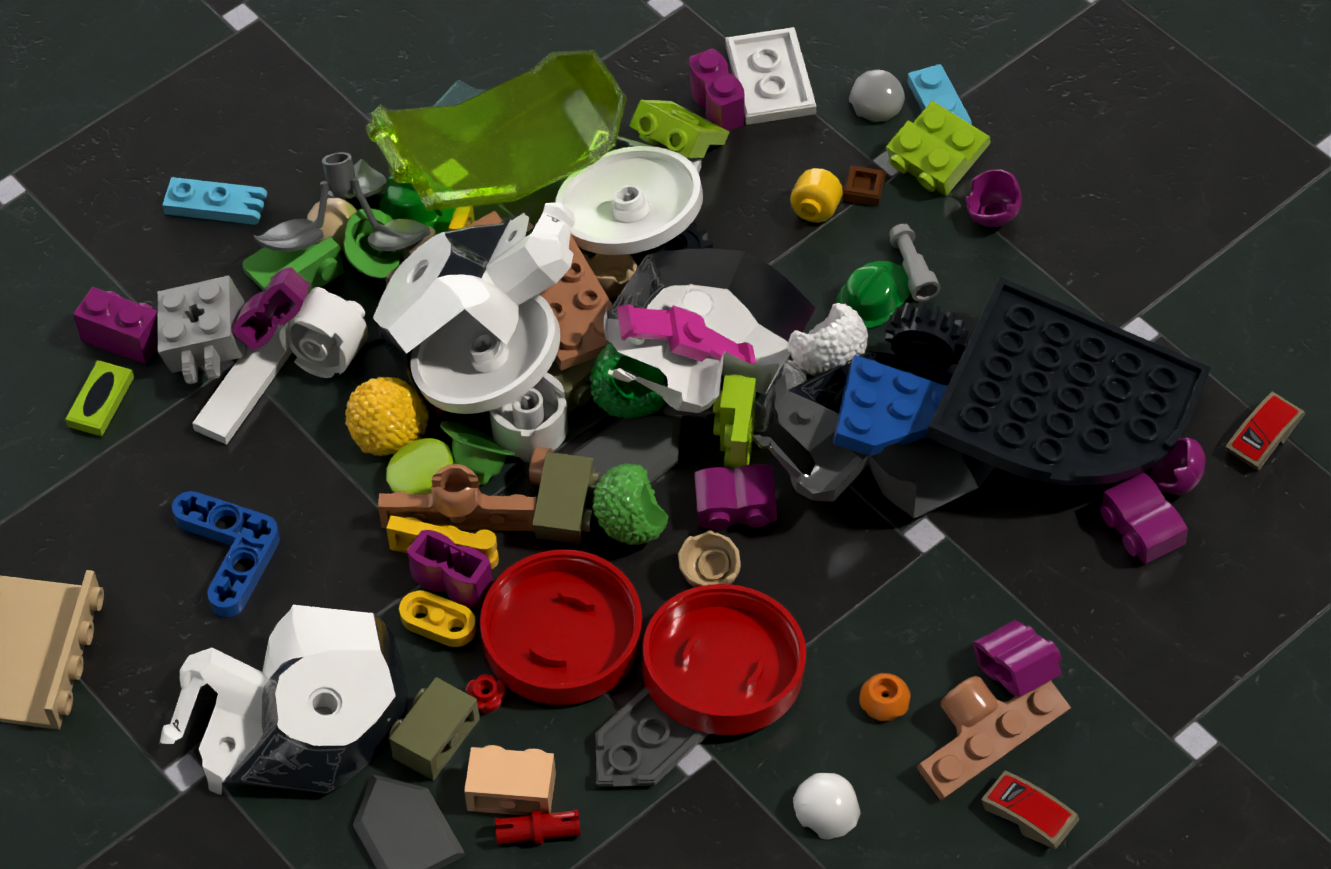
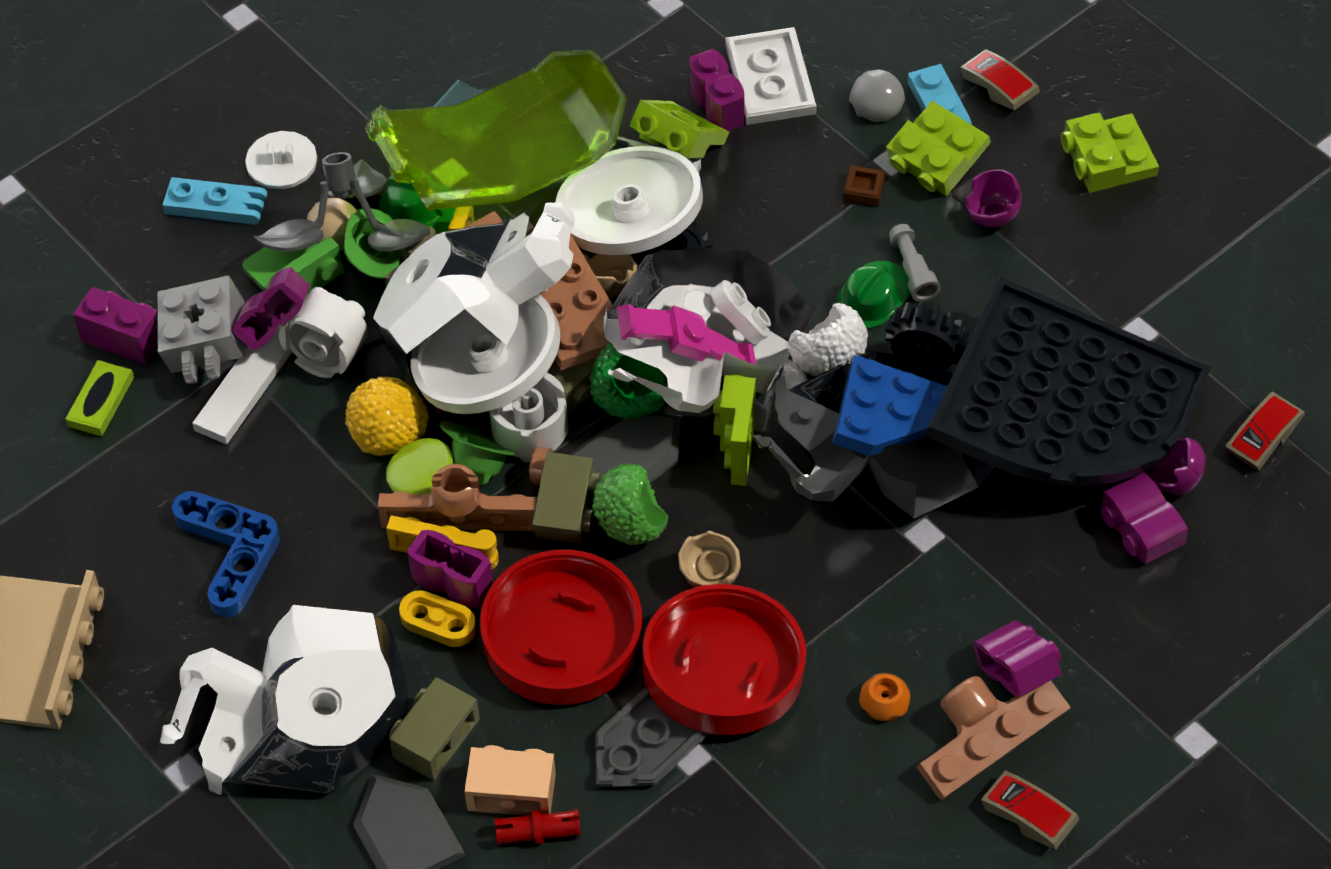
(281, 160): none -> white piece
(487, 702): red plate -> none
(735, 496): magenta brick -> none
(747, 319): none -> white plate
(816, 195): yellow head -> none
(827, 805): white hair -> none
(1003, 80): none -> slope
(1108, 151): none -> lime plate

